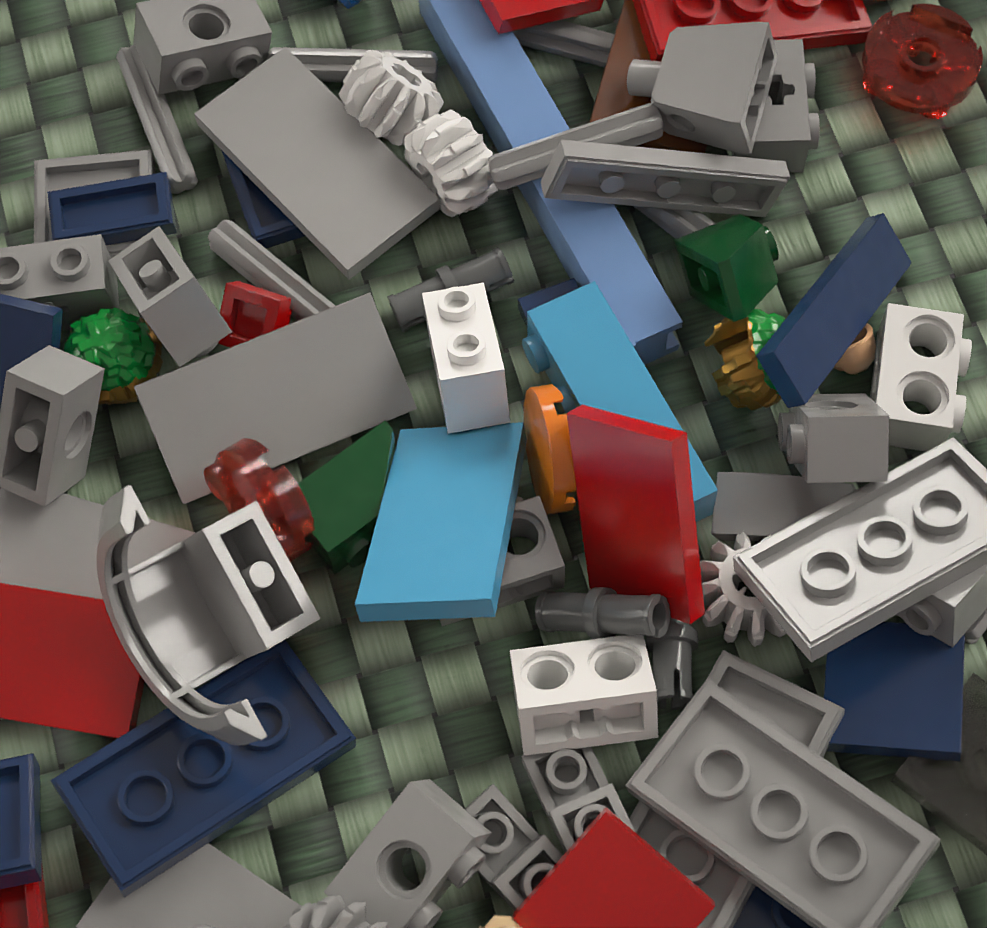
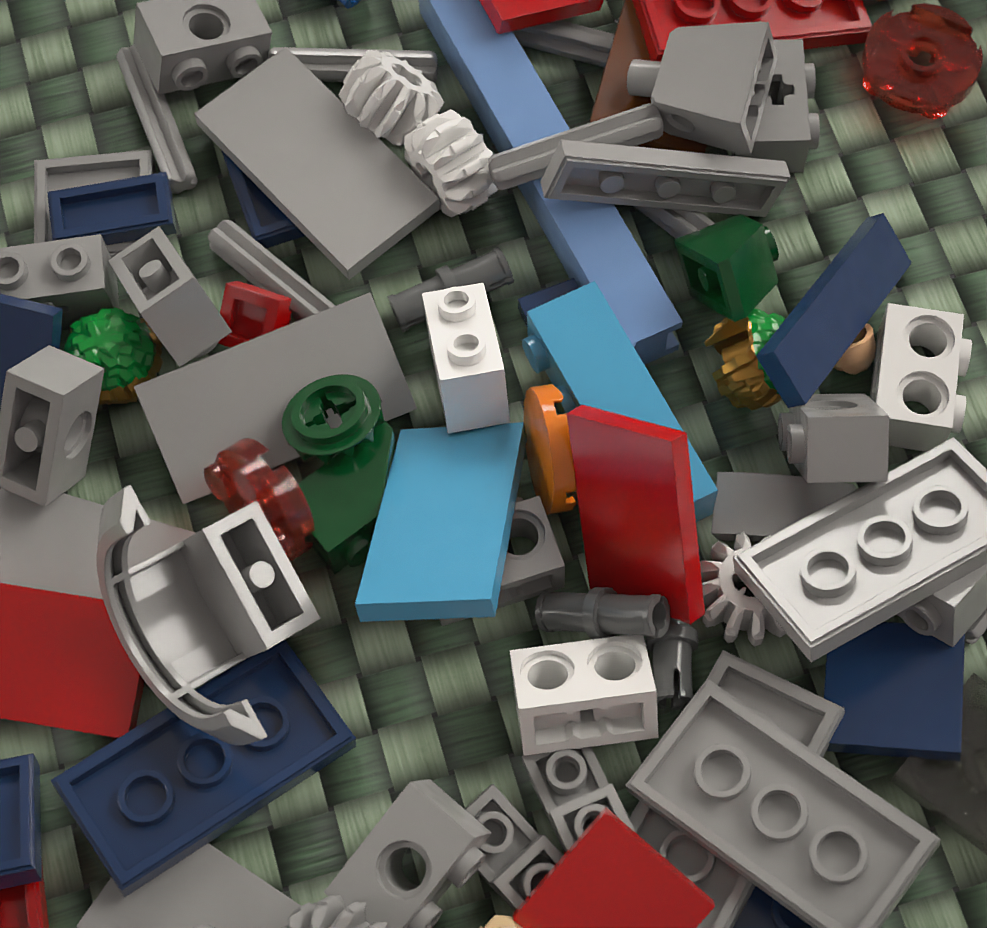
(349, 397): none -> dark green gear

